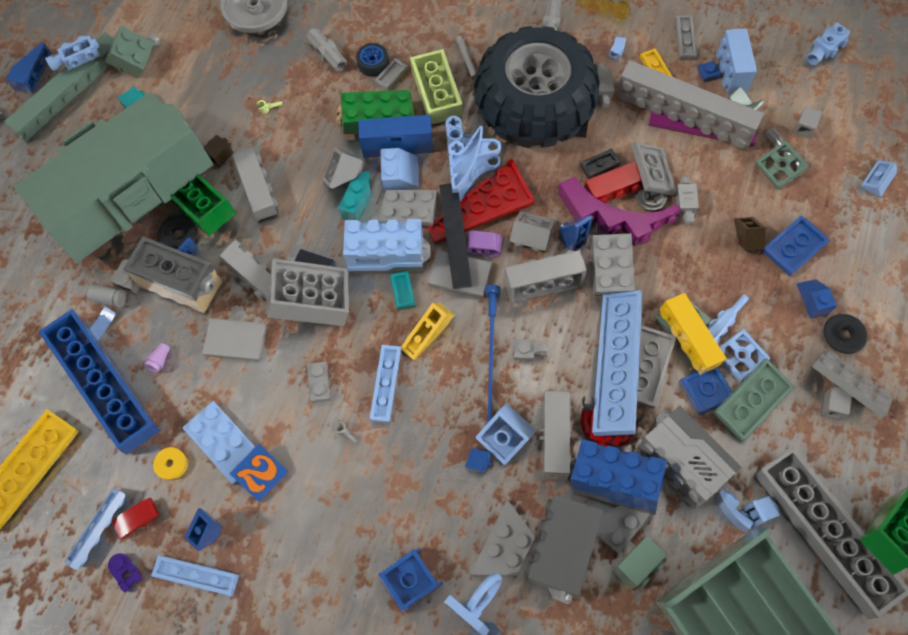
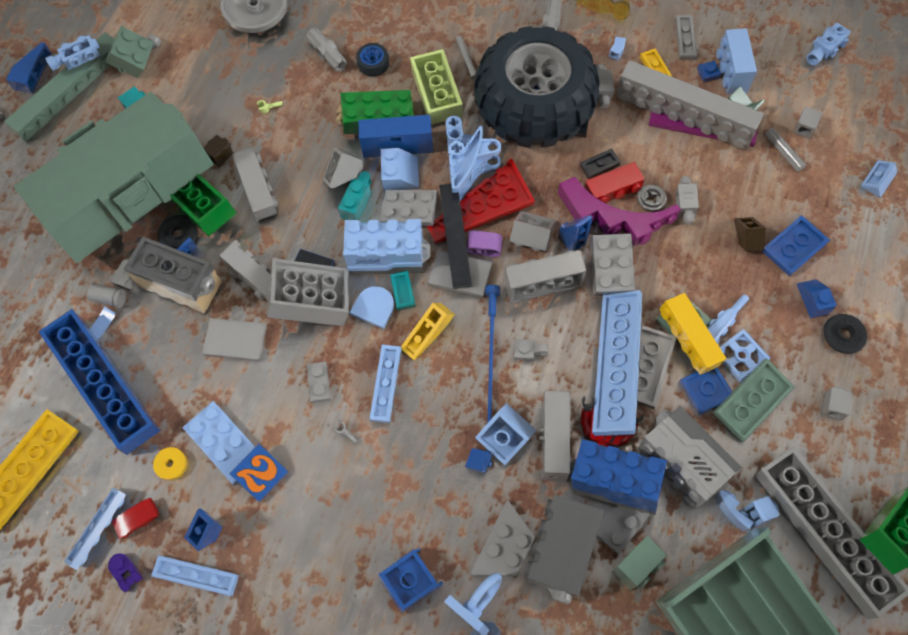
(157, 358): lavender cone -> none
(374, 306): none -> light blue tile
(391, 74): light grey tile -> none
(653, 169): light grey tile -> none
(784, 146): sand green piece -> none
(853, 383): light grey plate -> none

